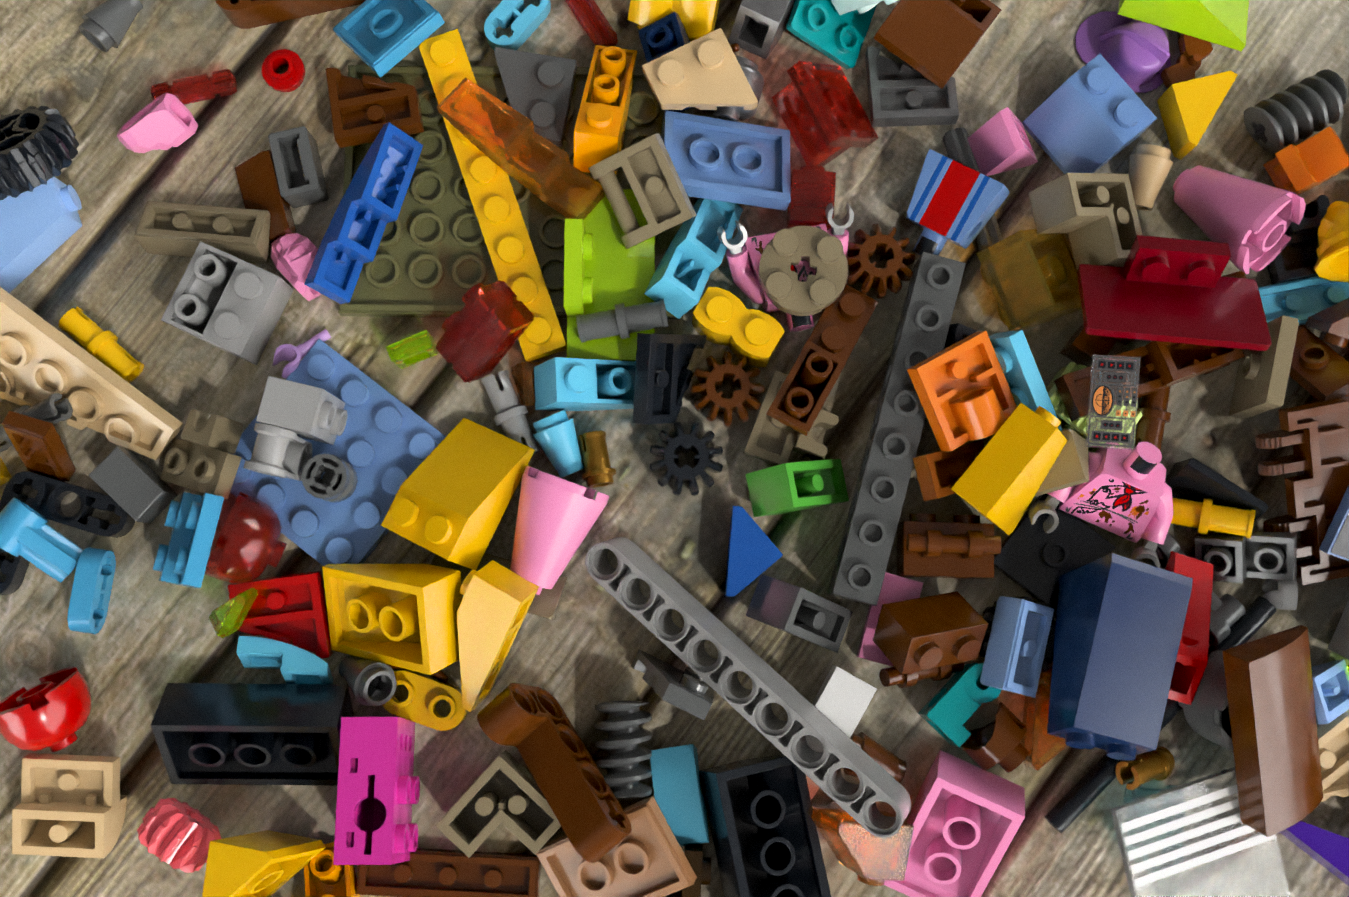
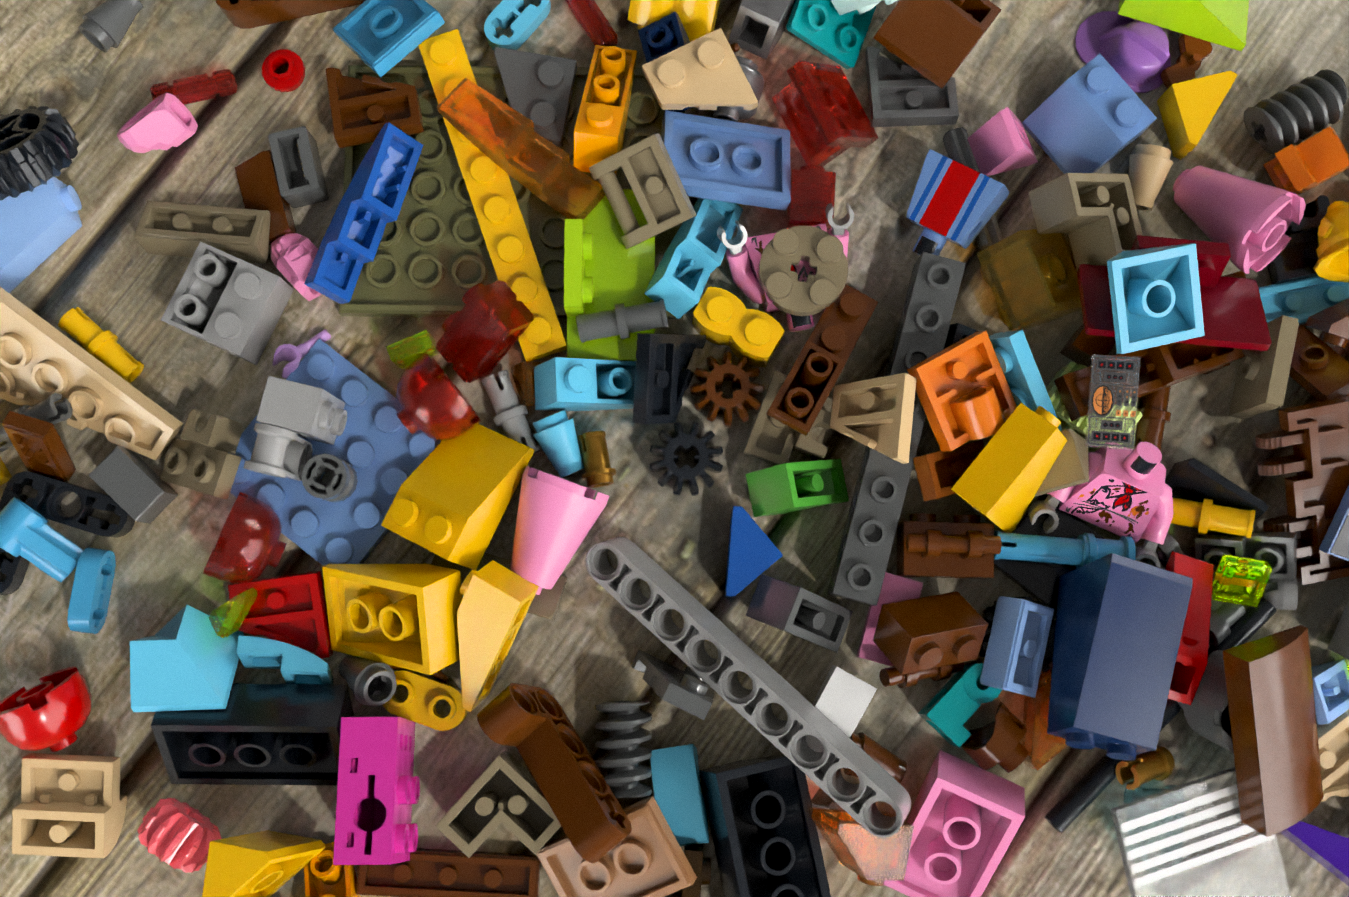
(183, 666): none -> medium azure slope
(191, 539): dark azure plate -> none
(433, 402): none -> clear red cylinder
(877, 413): none -> tan wing
(888, 248): reddish brown gear -> none
(1062, 550): none -> dark azure pin
(1155, 297): none -> medium azure slope
(1240, 580): none -> clear neon green tile

